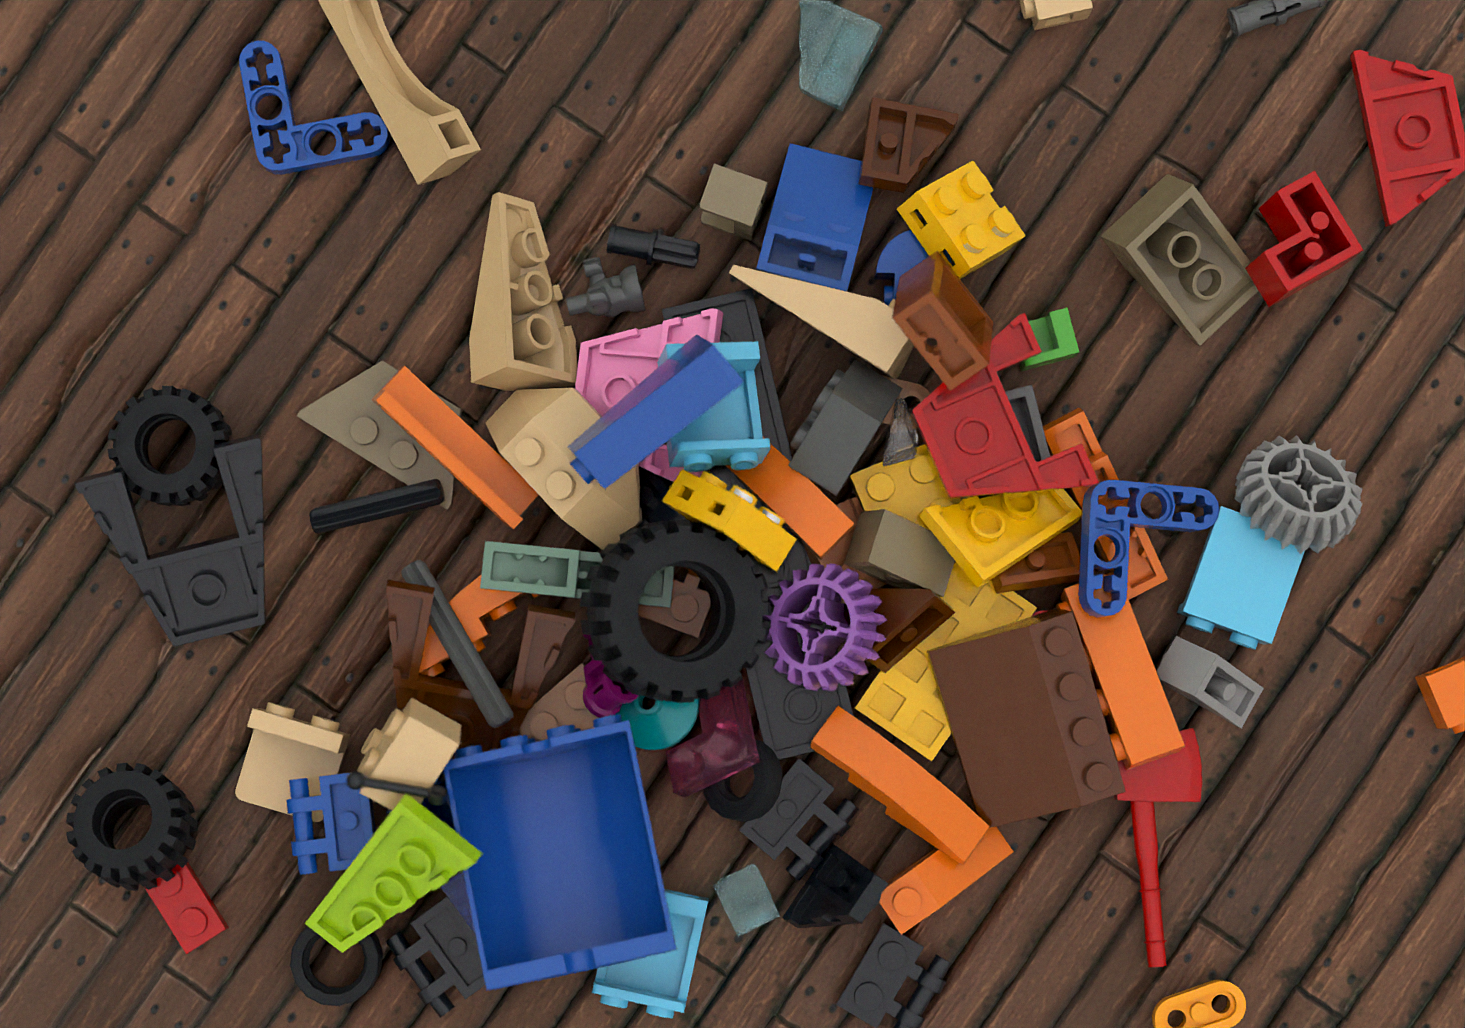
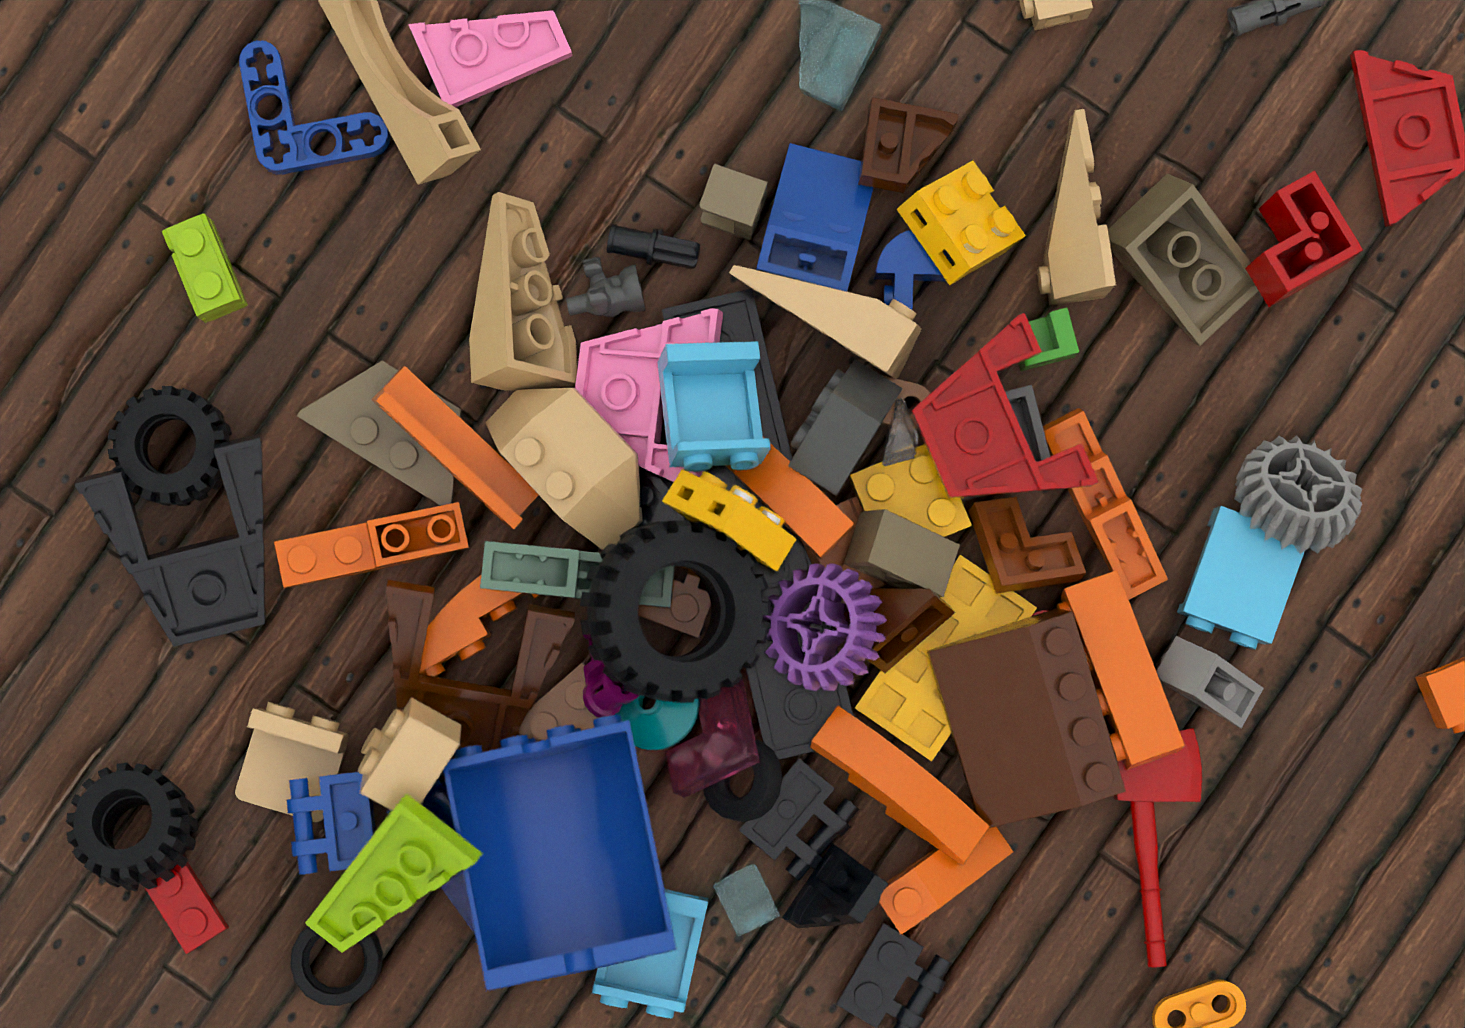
(204, 268): none -> lime brick
(371, 545): none -> orange slope
(377, 506): black axle -> none
(435, 794): black hinge -> none
(452, 945): black plate -> none
(461, 649): dark grey axle -> none
(488, 53): none -> bright pink wing
(654, 412): blue slope -> none
(939, 306): dark orange window -> none
(999, 529): yellow wing -> none
(1076, 249): none -> tan wedge
(1117, 527): blue beam -> none

